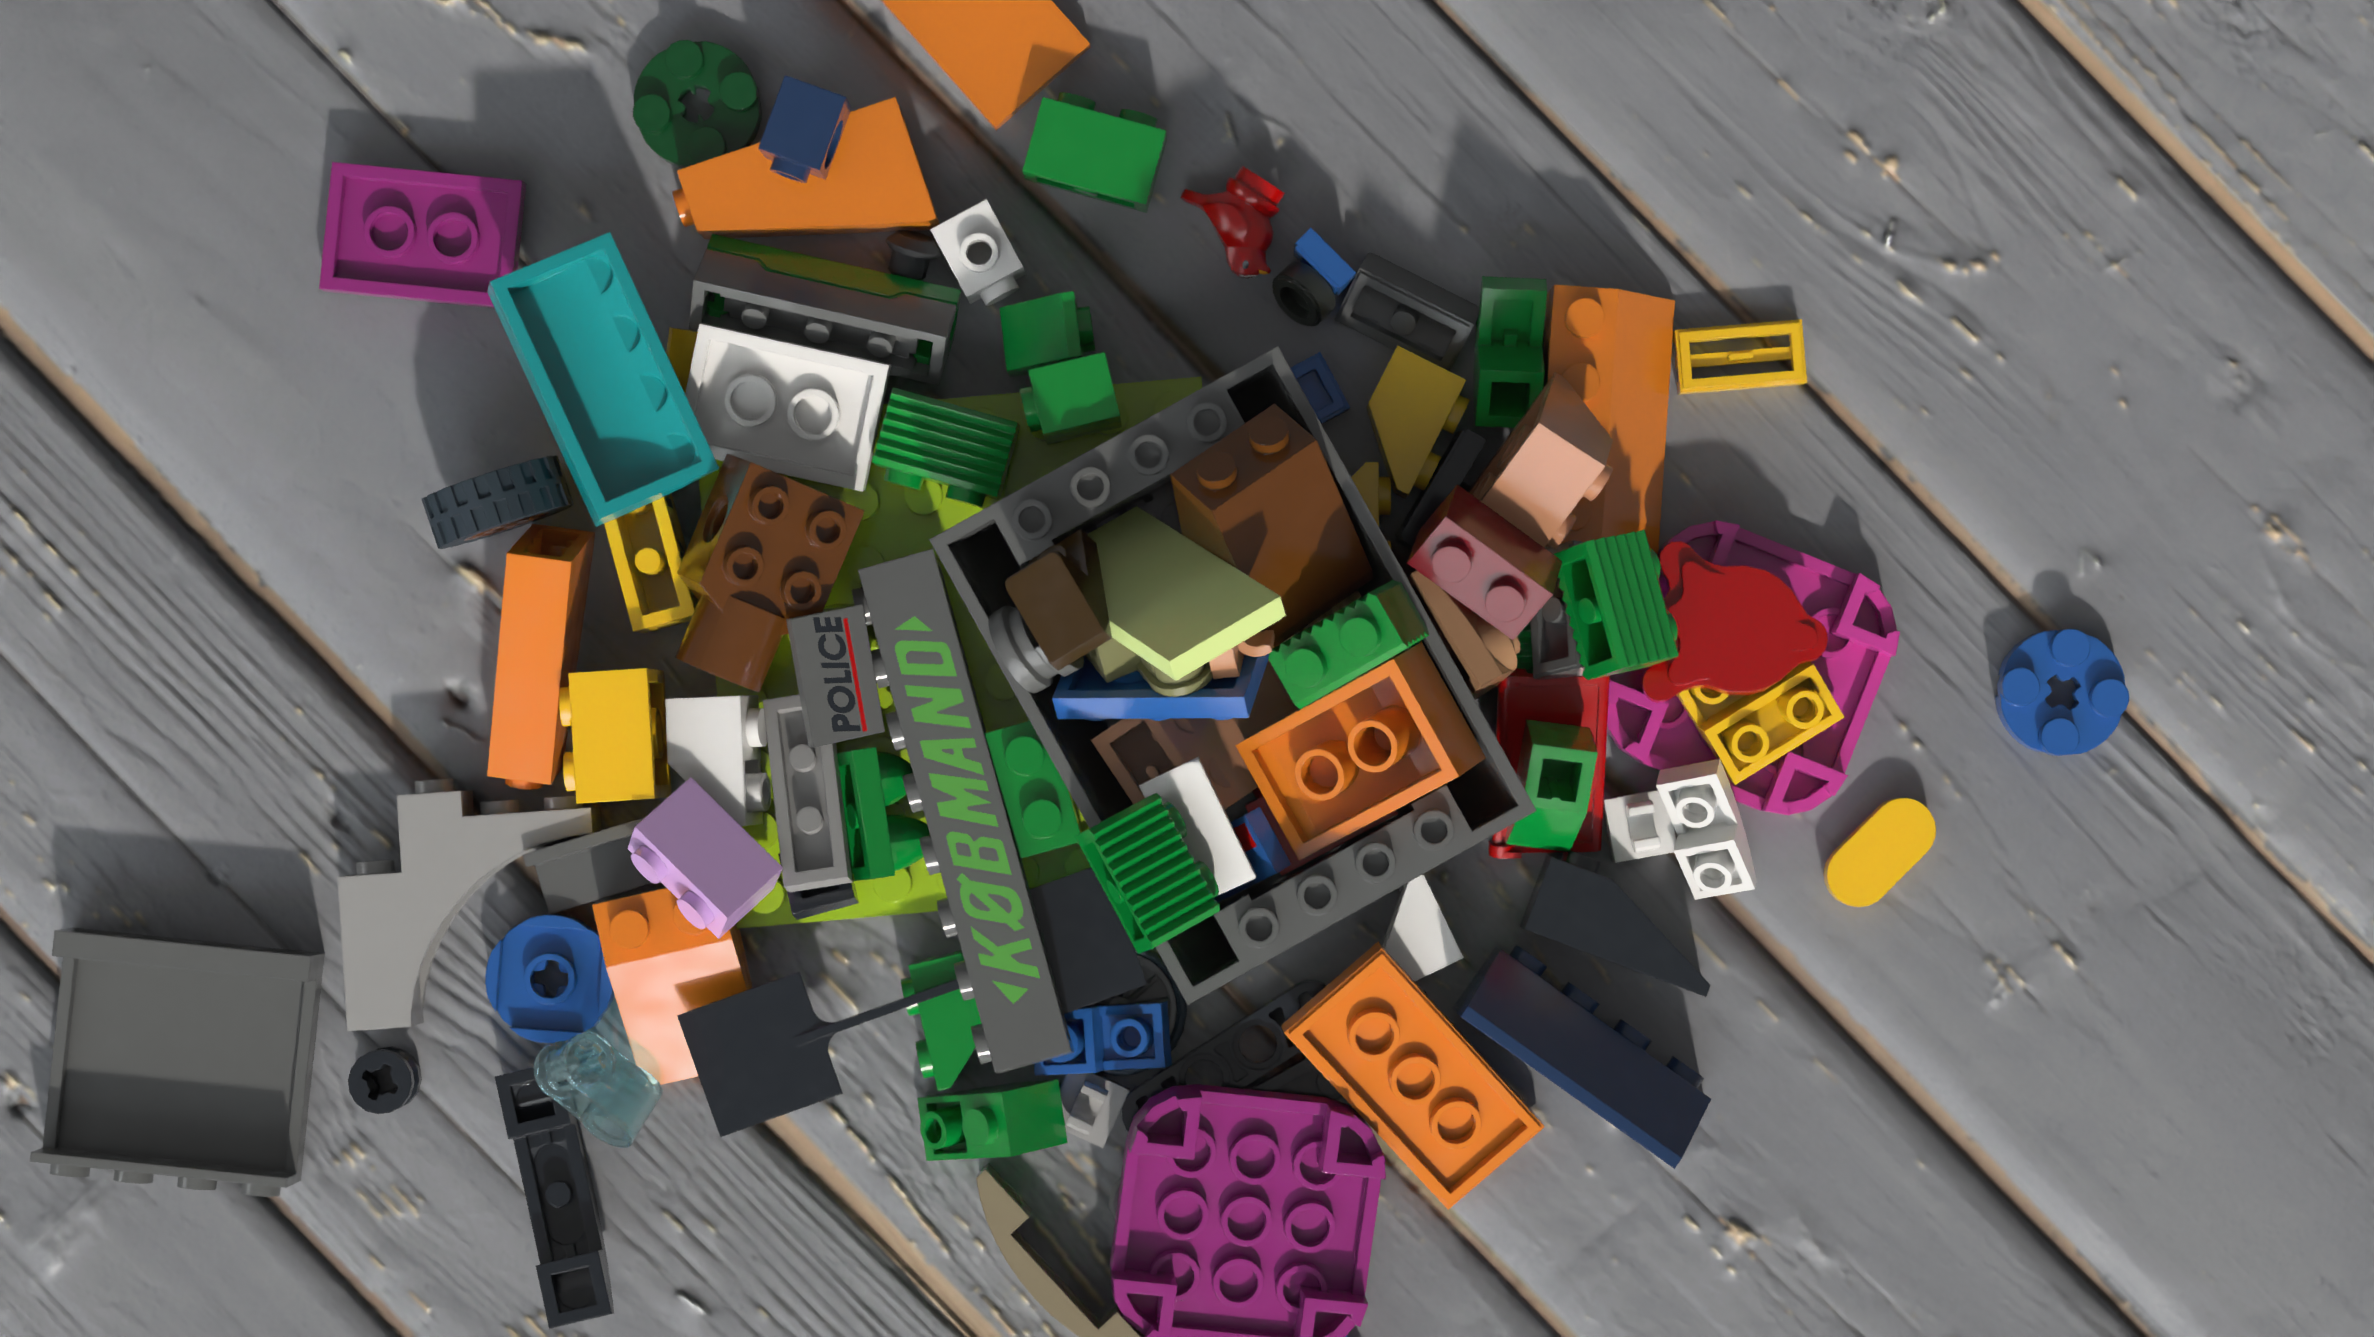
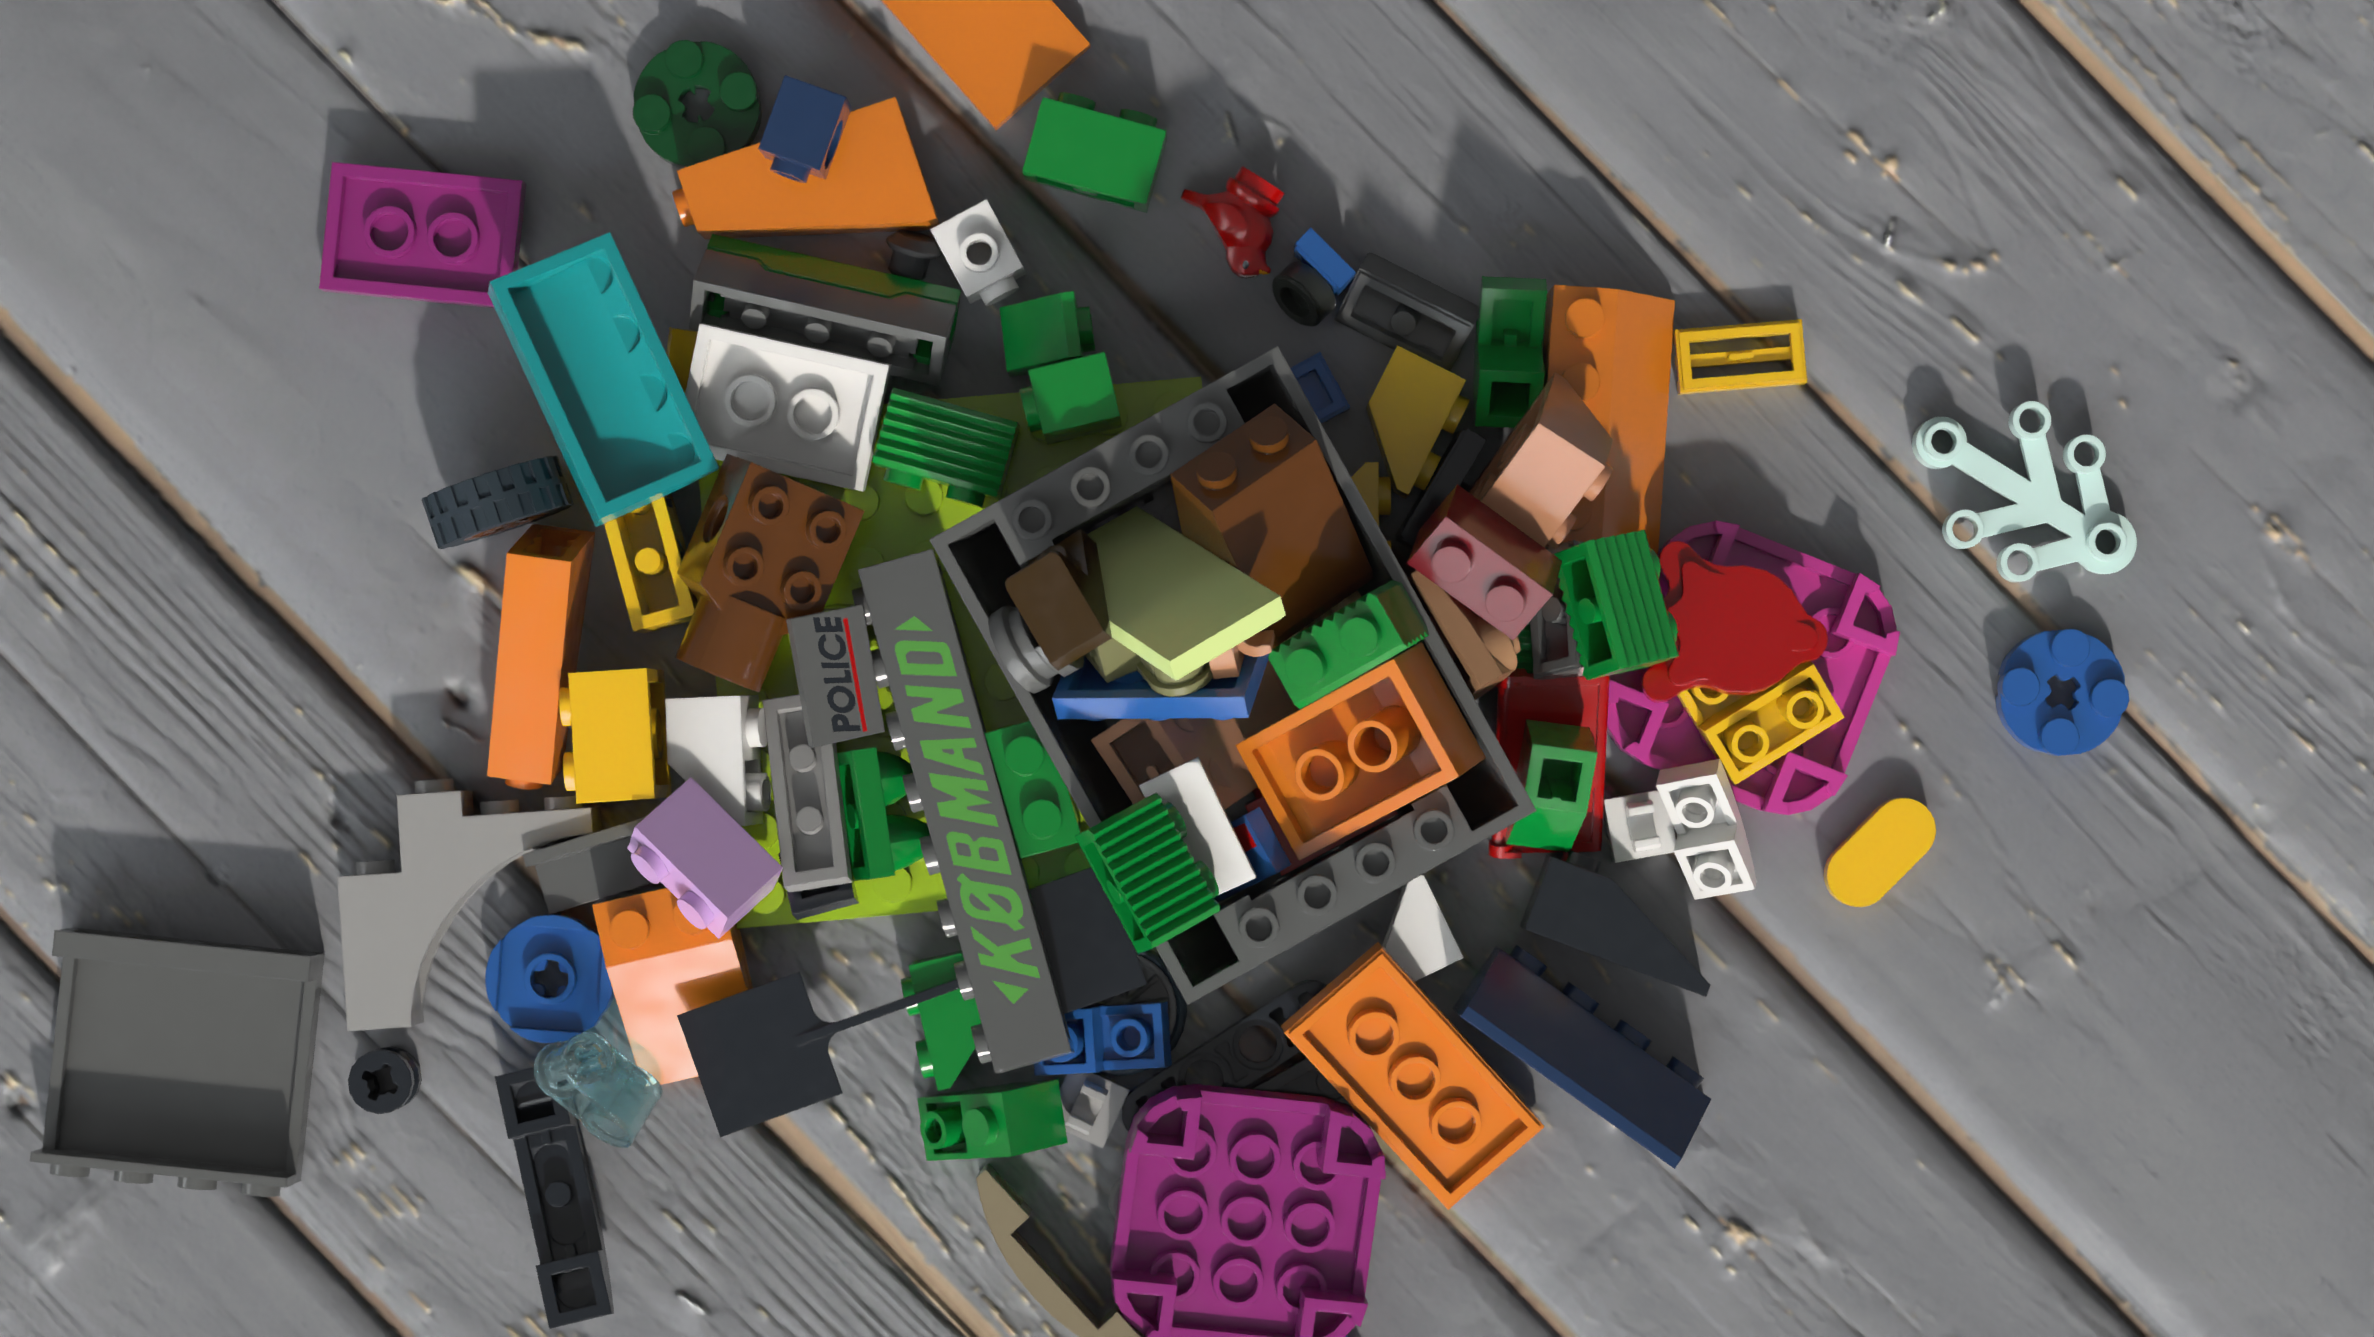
(2035, 499): none -> light aqua plant

